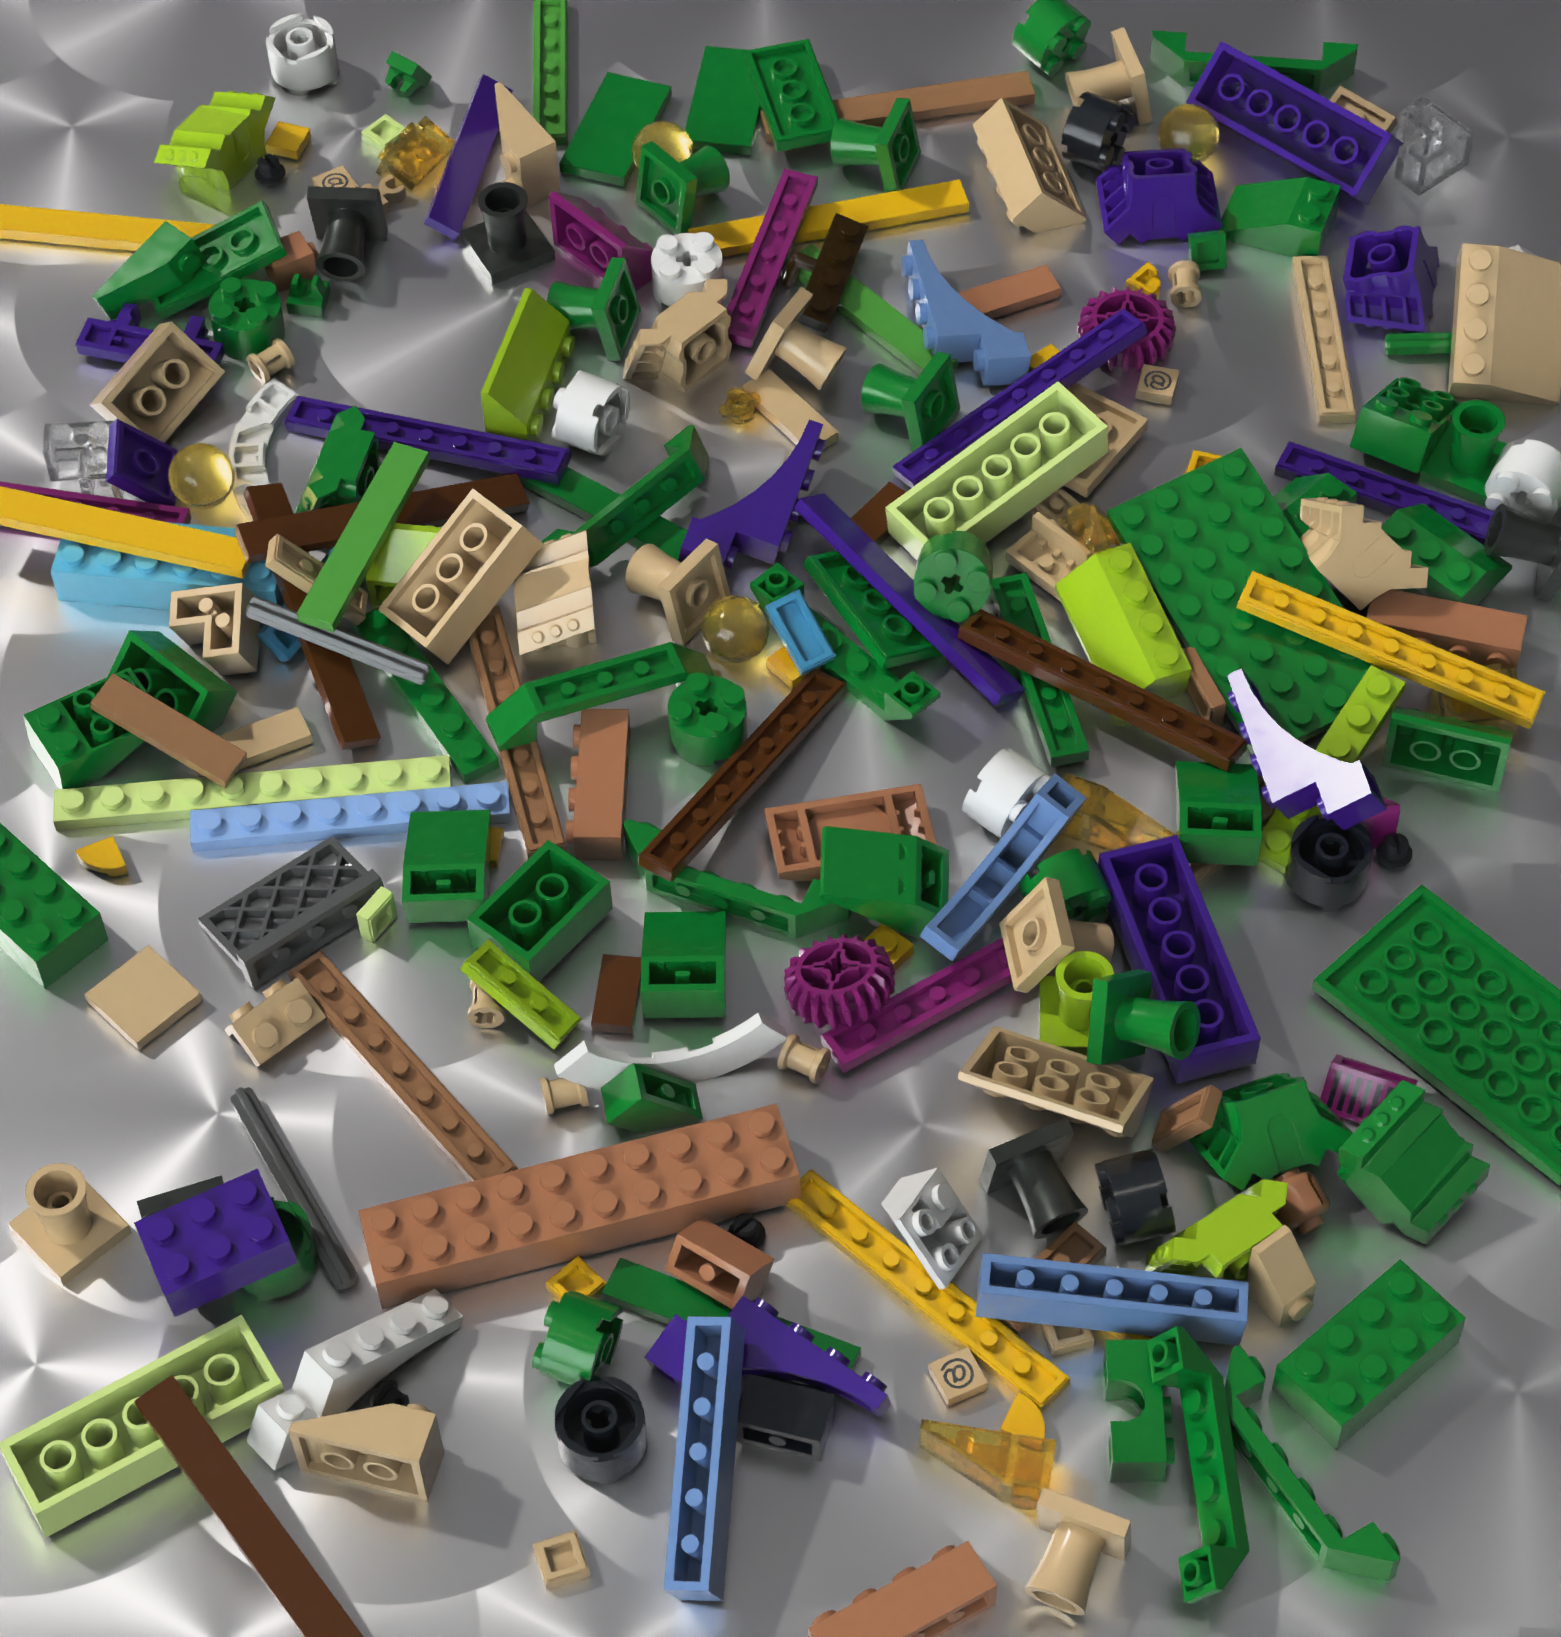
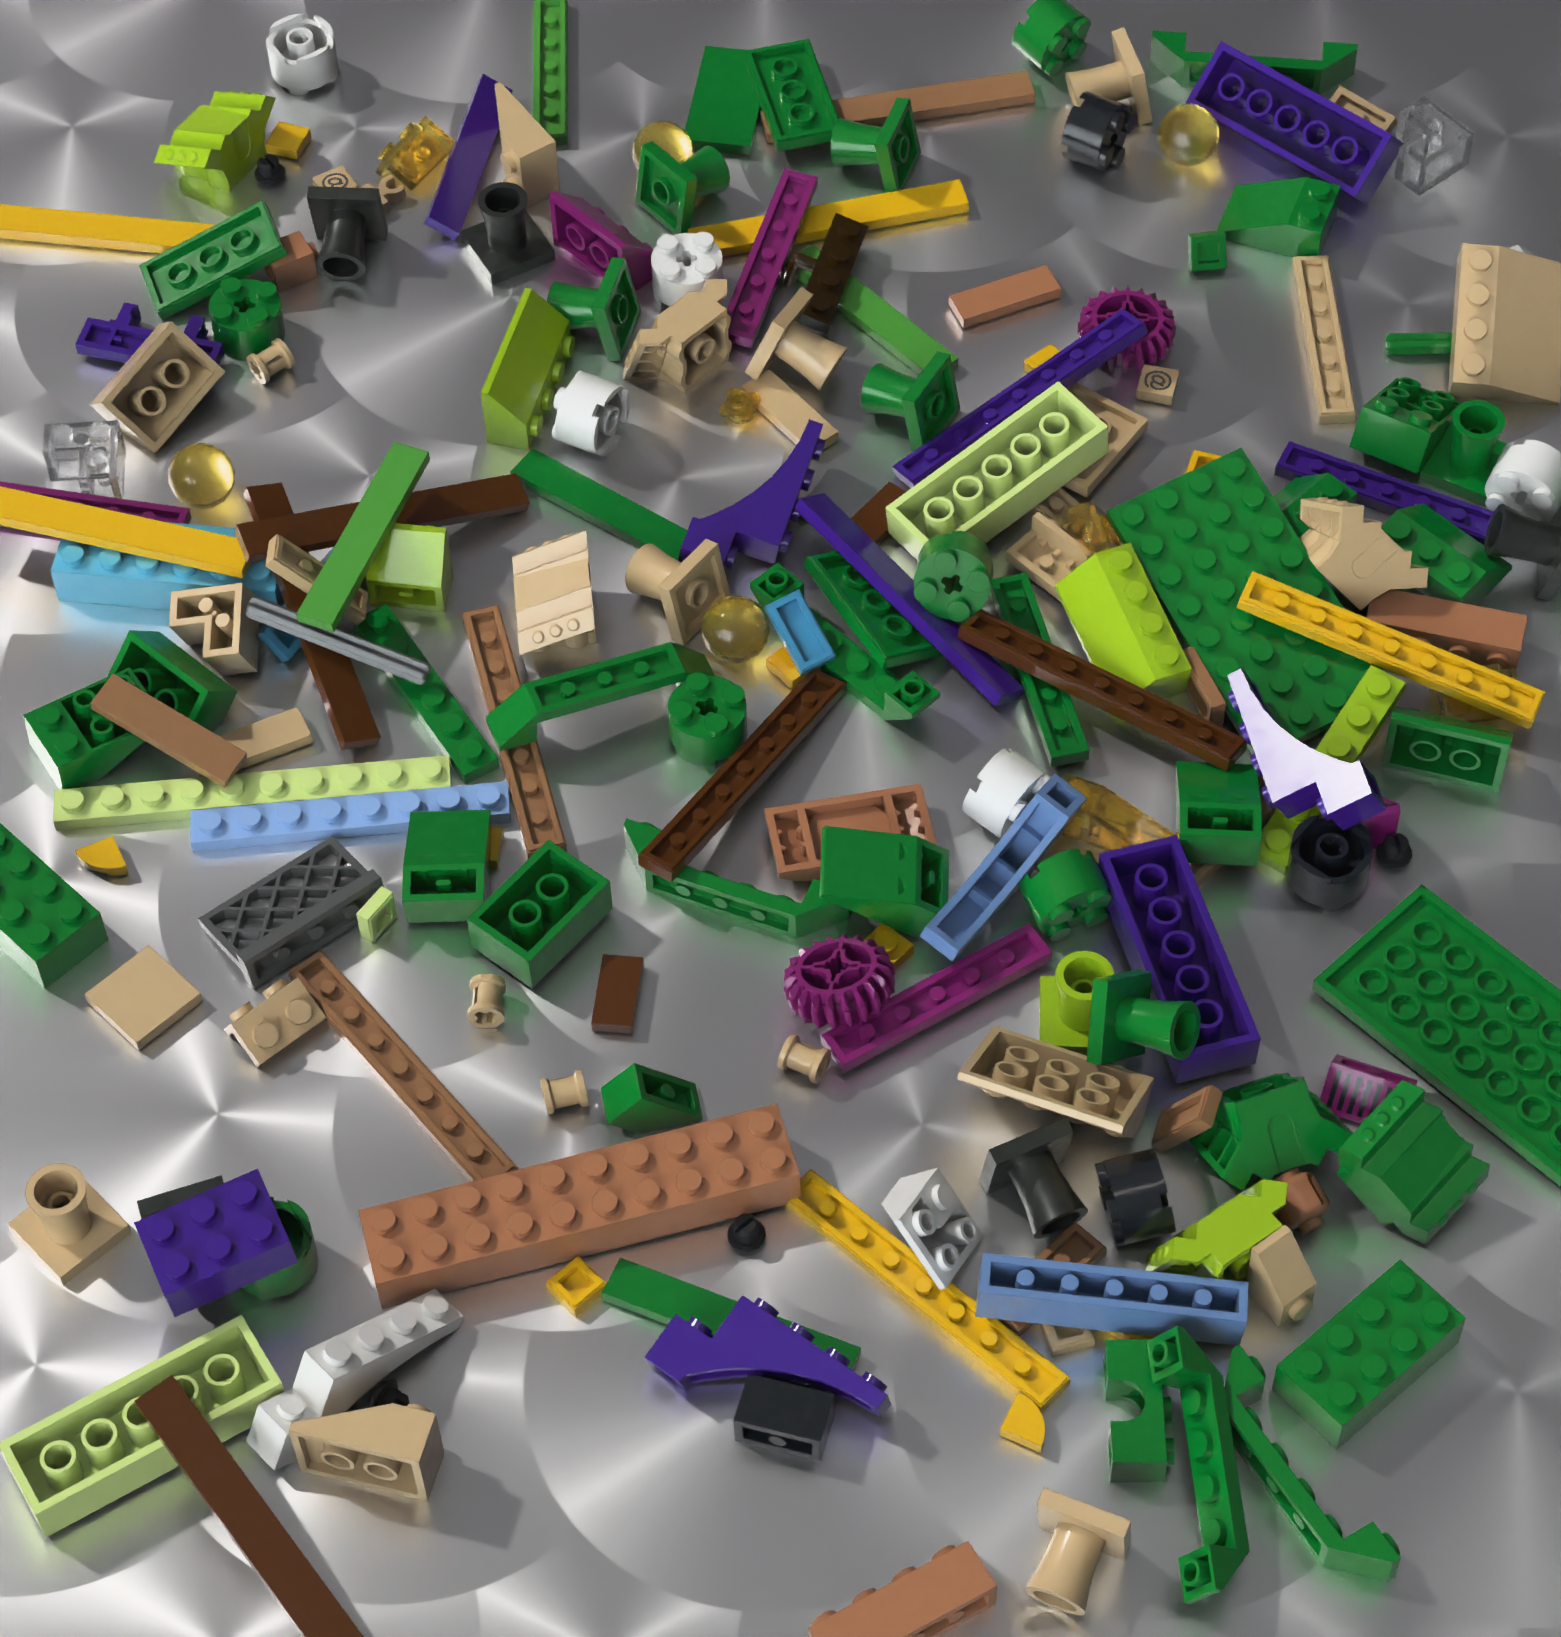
(139, 464): dark purple tile -> none
(154, 269): green slope -> none
(254, 435): white tile -> none
(293, 1186): dark grey axle -> none
(308, 296): green tile -> none
(343, 465): green slope -> none
(382, 132): yellowish green tile -> none
(406, 70): green tile -> none
(442, 441): dark purple tile -> none
(460, 576): tan slope -> none
(521, 994): lime tile -> none
(561, 1560): tan tile -> none
(579, 1338): green brick -> none
(597, 1066): white tile -> none
(600, 785): nougat brick -> none
(600, 1429): black brick -> none
(607, 131): green tile -> none
(646, 498): green slope -> none
(684, 965): green slope -> none
(704, 1459): medium blue brick -> none
(718, 1263): nougat brick -> none
(958, 327): medium blue arch -> none
(958, 1376): tan tile -> none
(999, 1462): clear yellow slope -> none
(1027, 169): tan slope -> none
(1041, 935): tan plant -> none
(1145, 278): yellow tile -> none
(1157, 196): dark purple slope -> none
(1184, 280): tan bush -> none
(1391, 279): dark purple slope -> none

